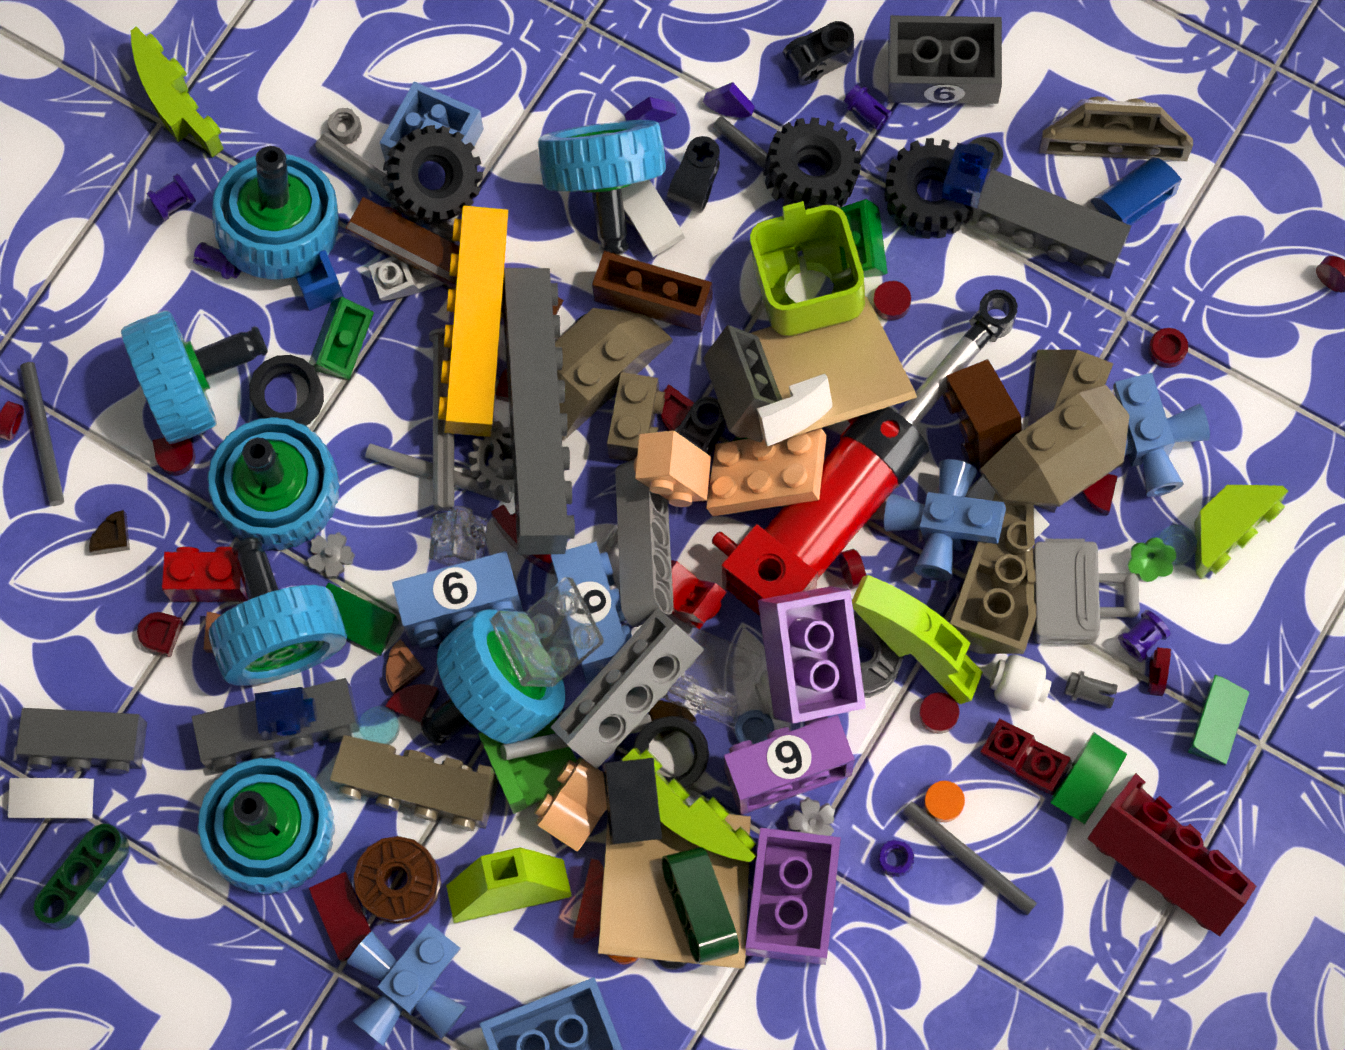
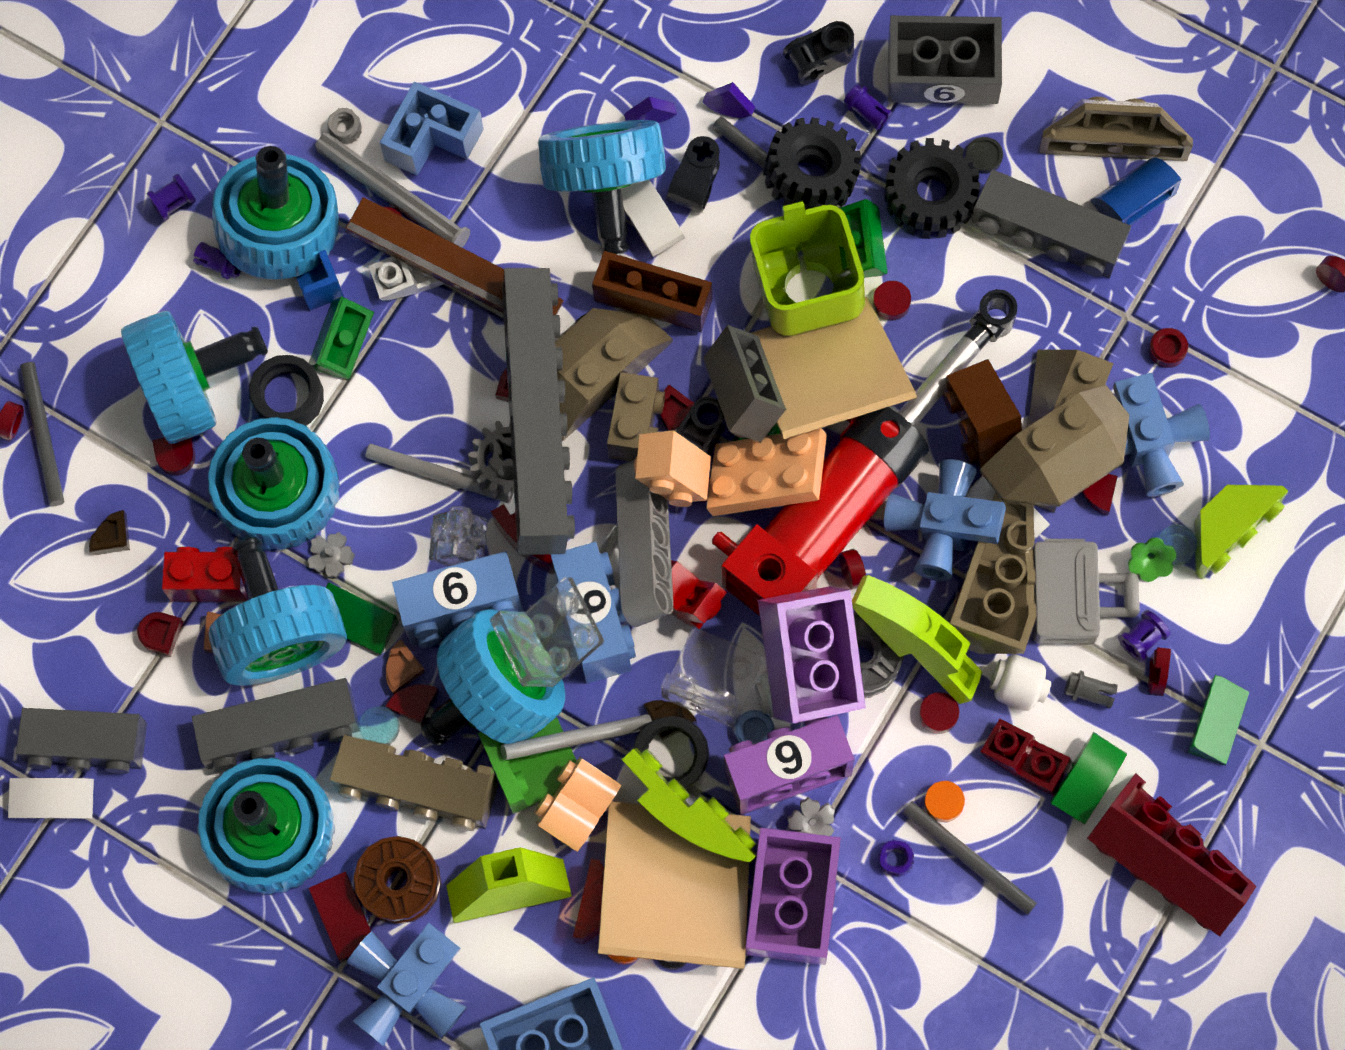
(62, 884): dark green beam -> none
(169, 96): lime slope -> none
(284, 712): clear blue brick -> none
(442, 442): light grey axle -> none
(451, 155): black tyre -> none
(475, 321): yellow brick -> none
(627, 688): light grey brick -> none
(632, 801): black panel -> none
(700, 905): dark green beam -> none
(789, 416): white slope -> none
(964, 187): clear blue brick -> none

